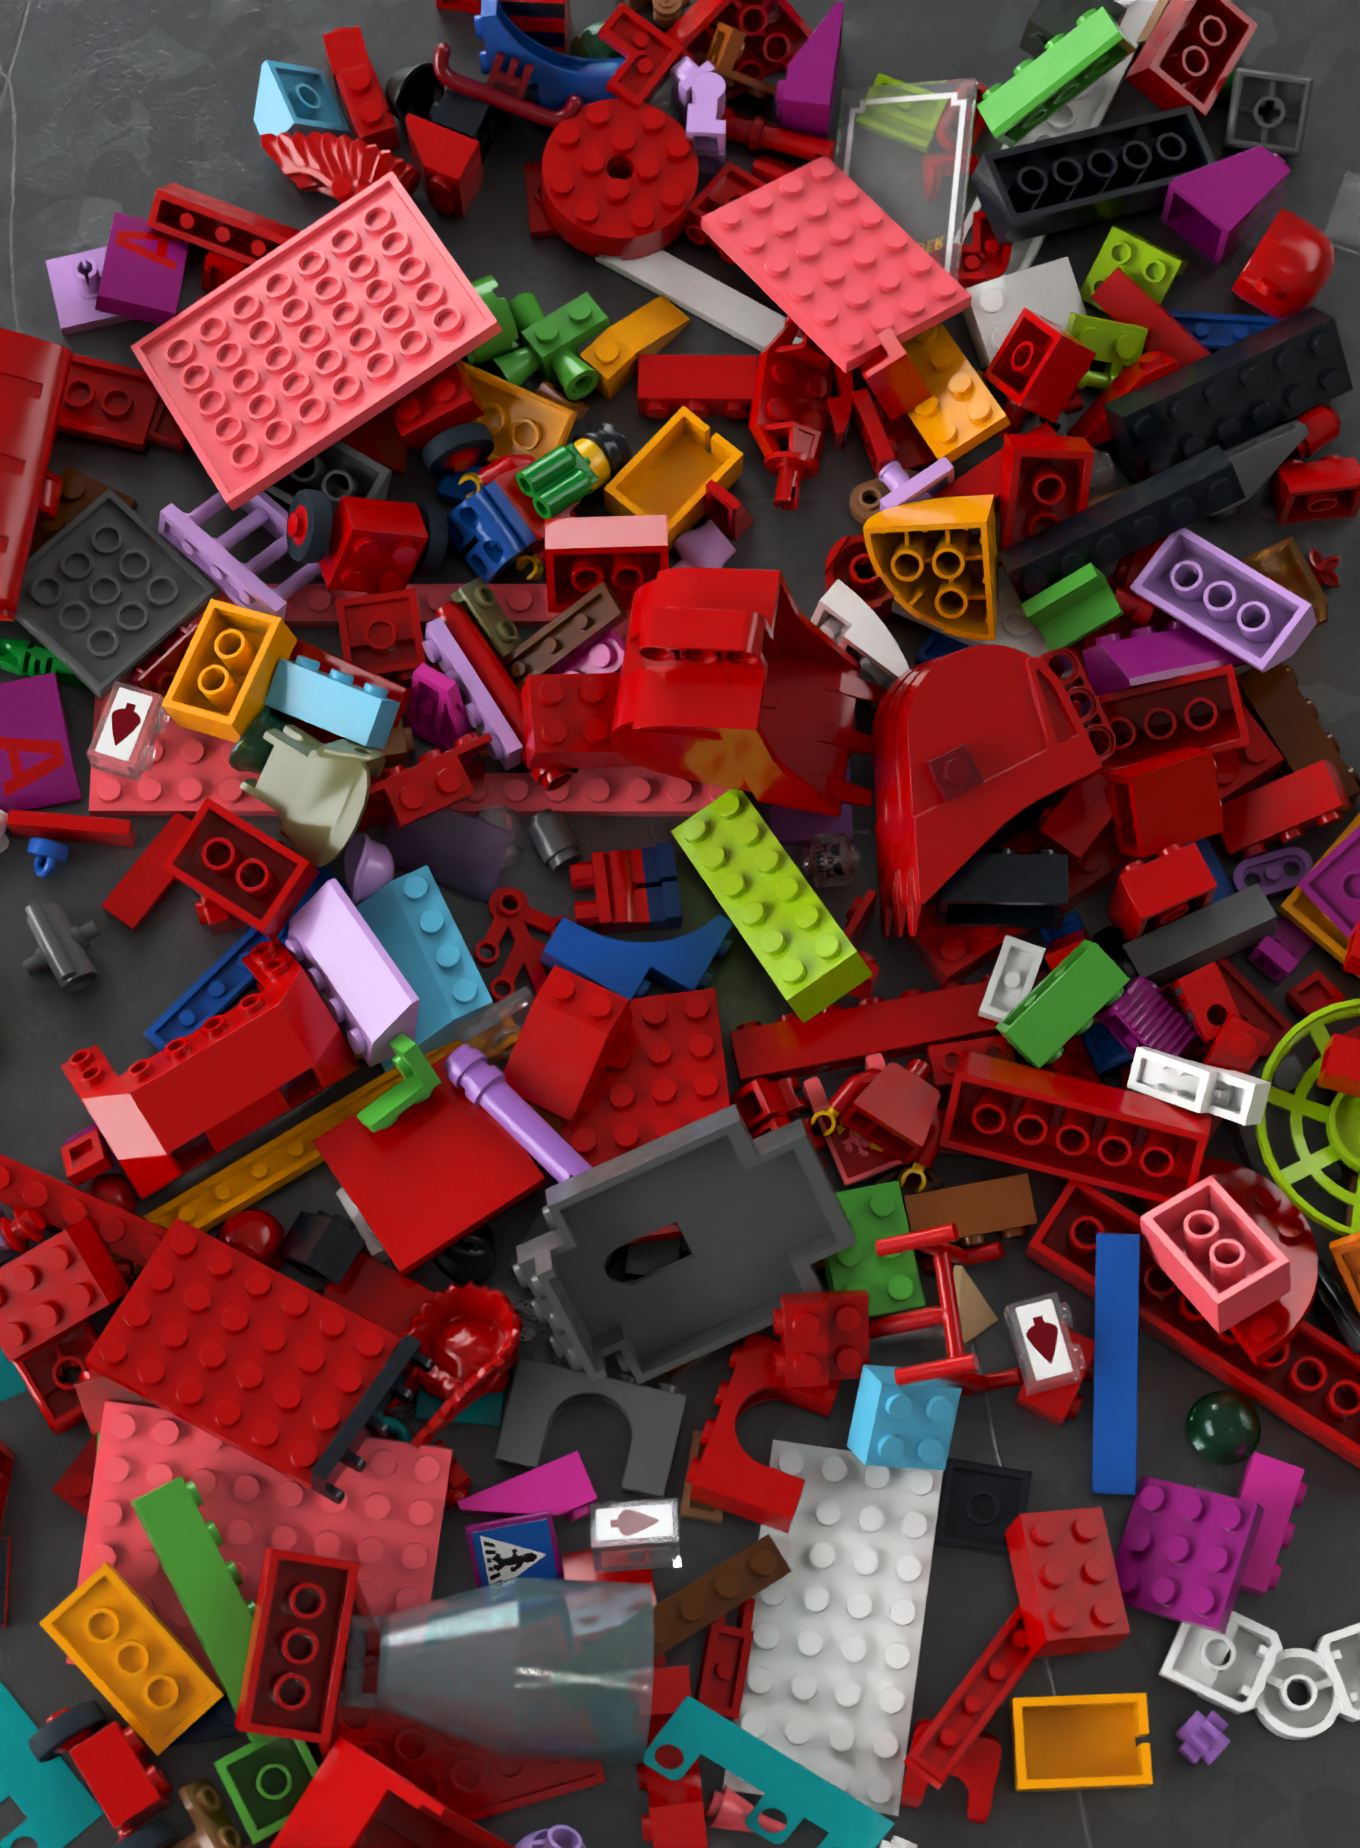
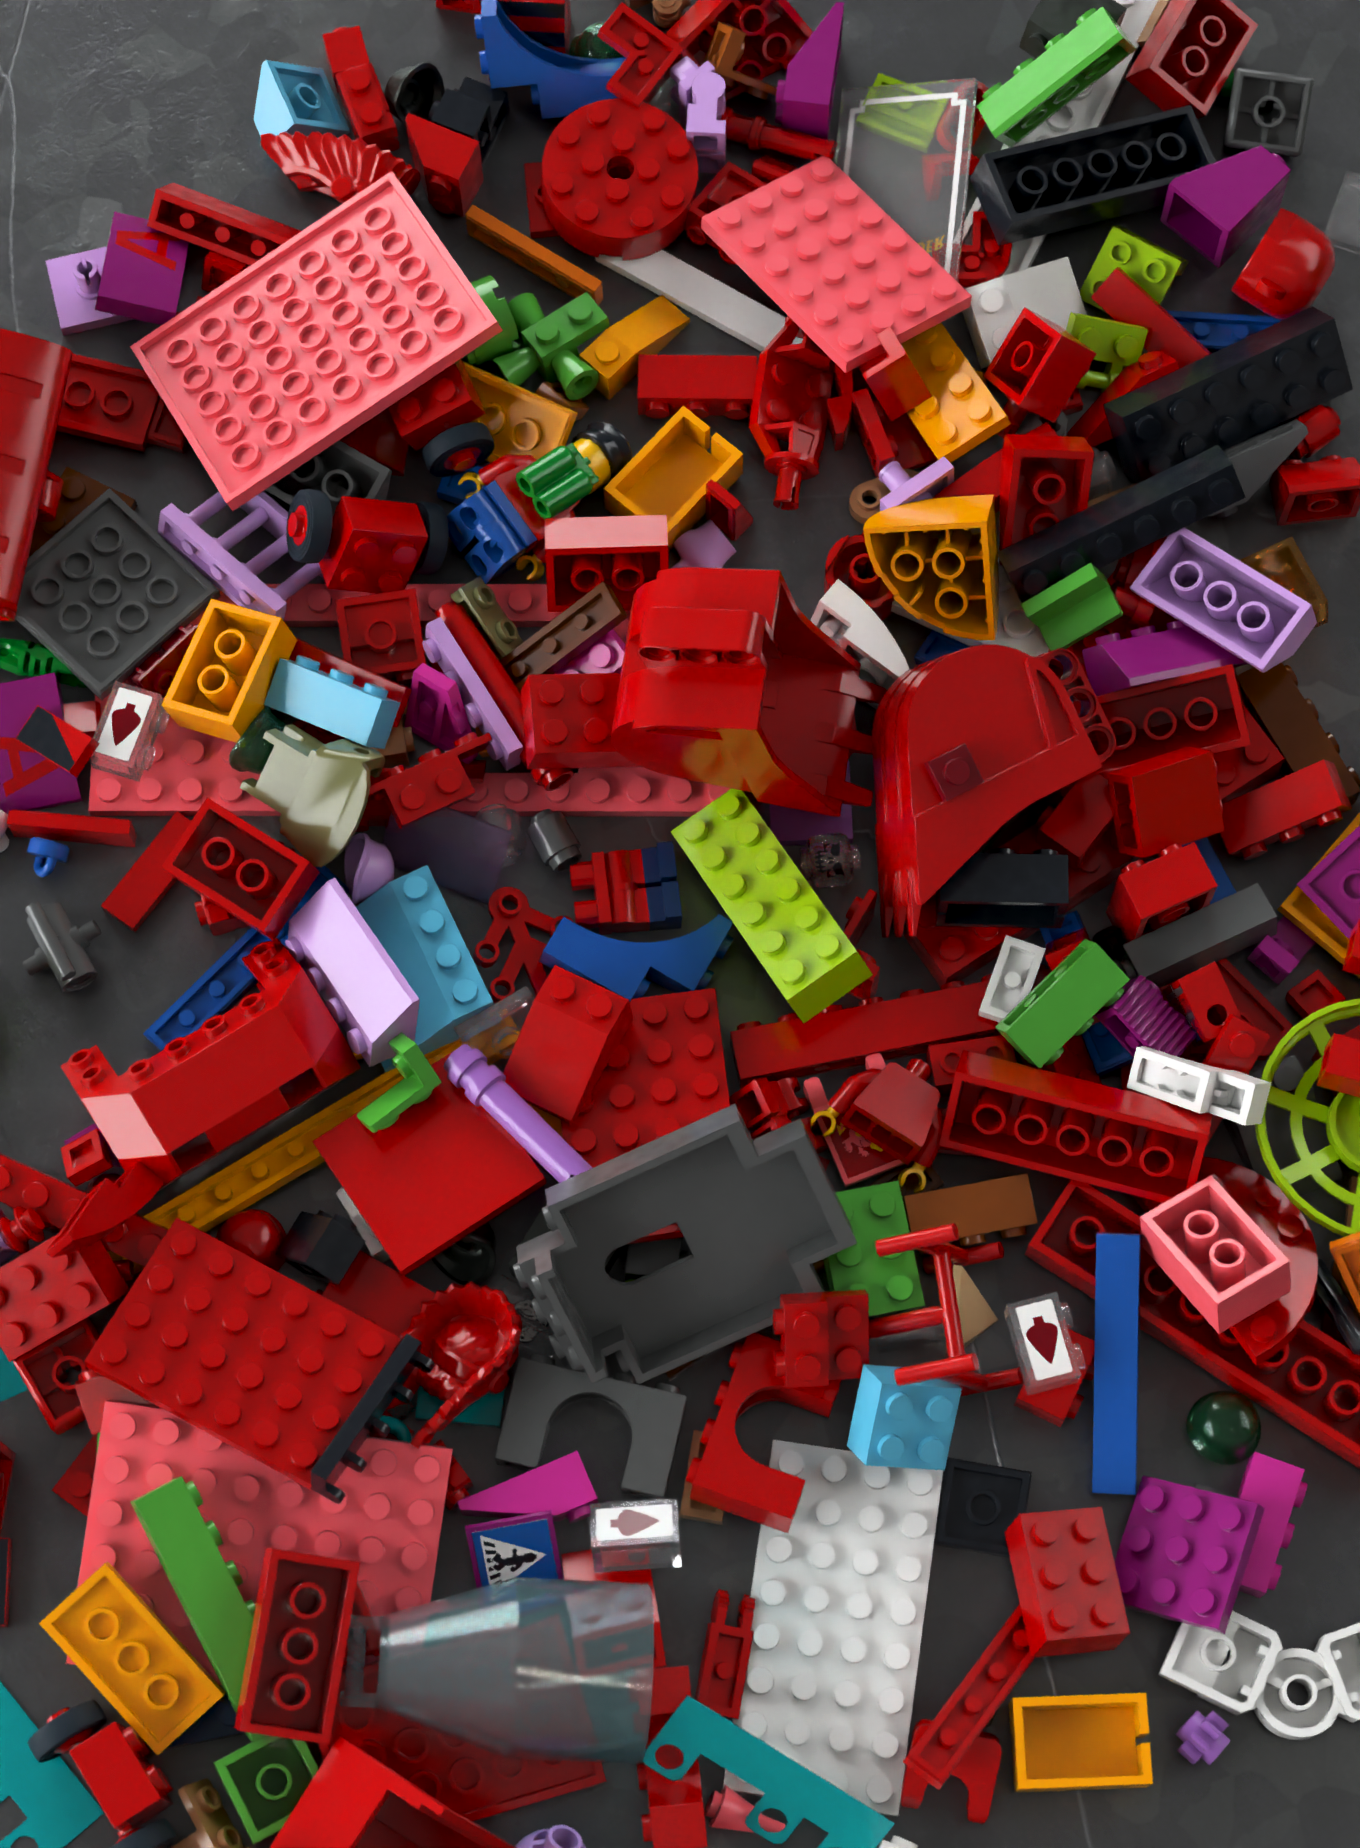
(57, 741): none -> tile
(83, 716): none -> slope
(106, 1209): none -> red slope
(503, 89): dark red piece -> none
(532, 255): none -> orange tile
(717, 1593): reddish brown plate -> none
(1270, 873): medium lavender plate -> none
(1324, 569): red plant -> none

